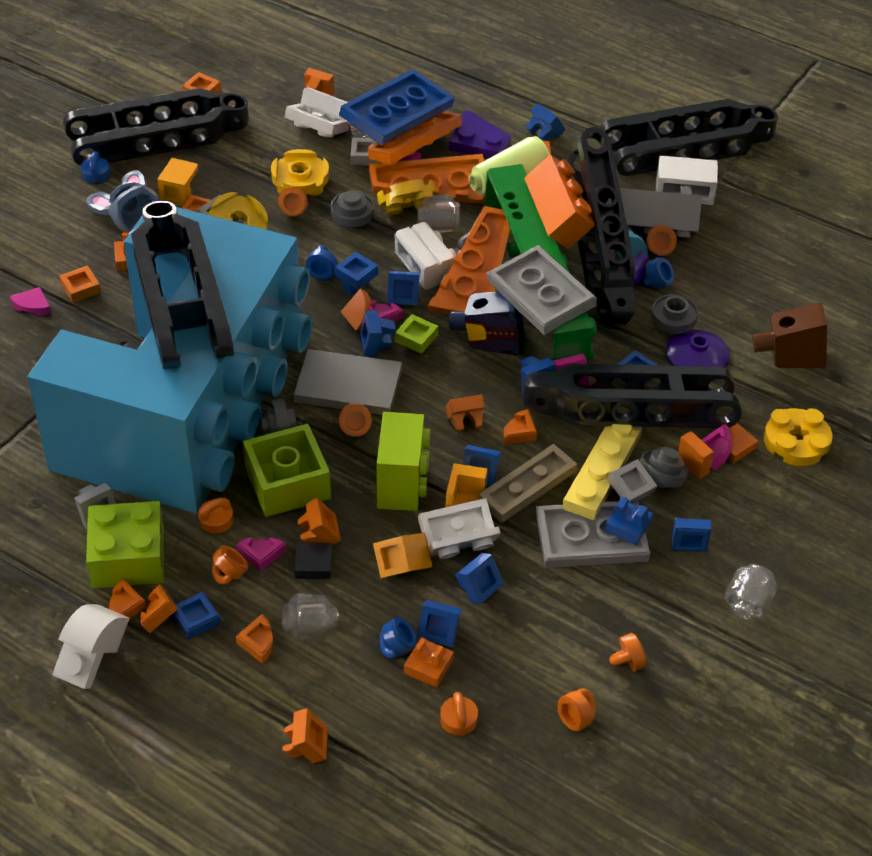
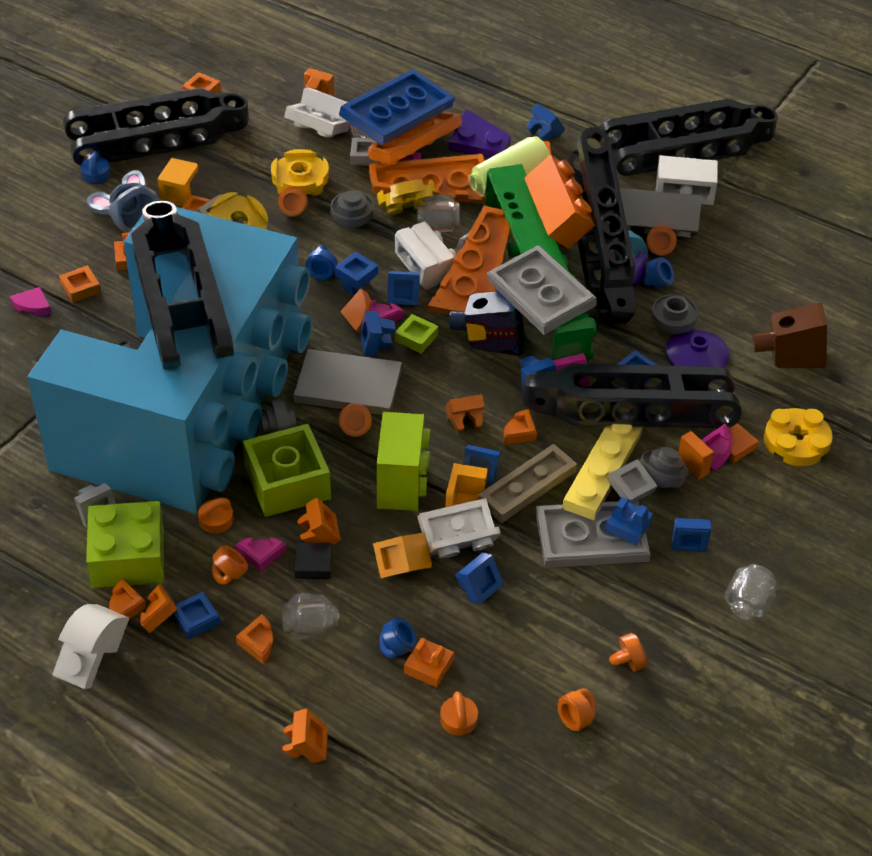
(439, 623): blue tile -> none

